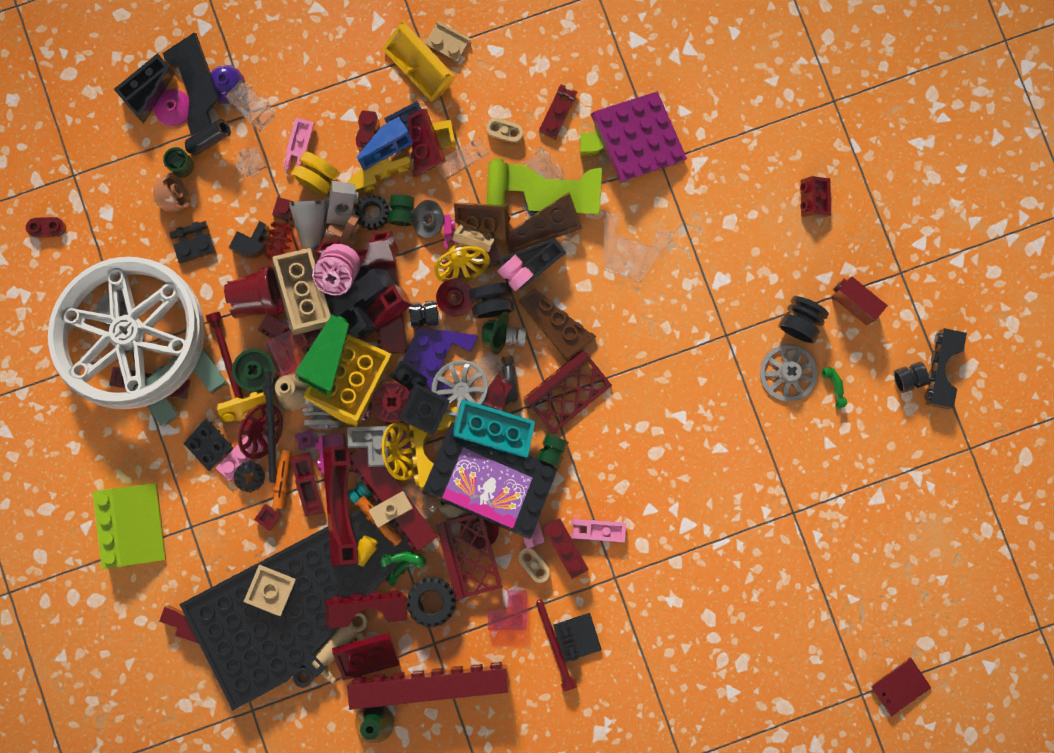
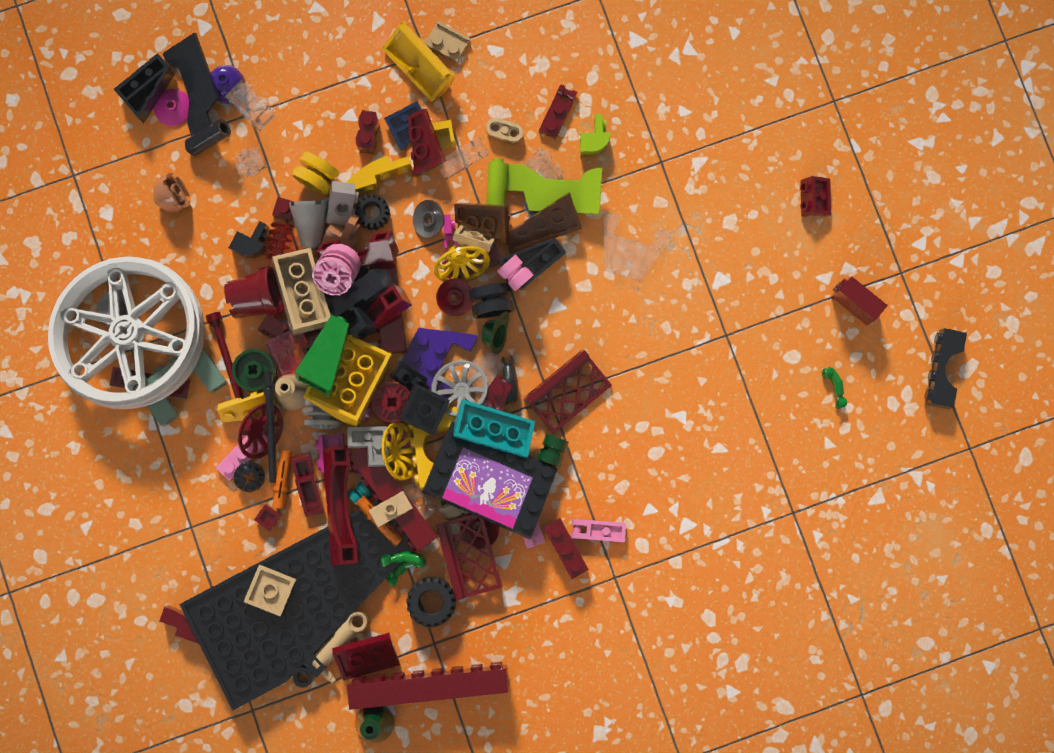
(44, 227): dark red plate -> none
(129, 526): lime slope -> none
(178, 162): dark green wheel -> none
(194, 247): black plate -> none
(208, 444): black hinge -> none
(298, 141): bright pink hinge -> none
(301, 436): magenta plate -> none
(341, 610): dark red arch -> none
(366, 549): yellow cone -> none
(386, 142): blue slope -> none
(401, 207): dark green wheel -> none
(423, 314): black wheel -> none
(511, 336): light grey wheel -> none
(514, 617): clear pink plate -> none
(533, 565): tan plate -> none
(561, 330): reddish brown wing -> none
(567, 681): dark red piece -> none
(577, 637): black hinge -> none
(638, 136): magenta plate -> none
(788, 372): light grey wheel -> none
(804, 318): black wheel -> none
(901, 686): dark red container -> none
(913, 377): black wheel -> none

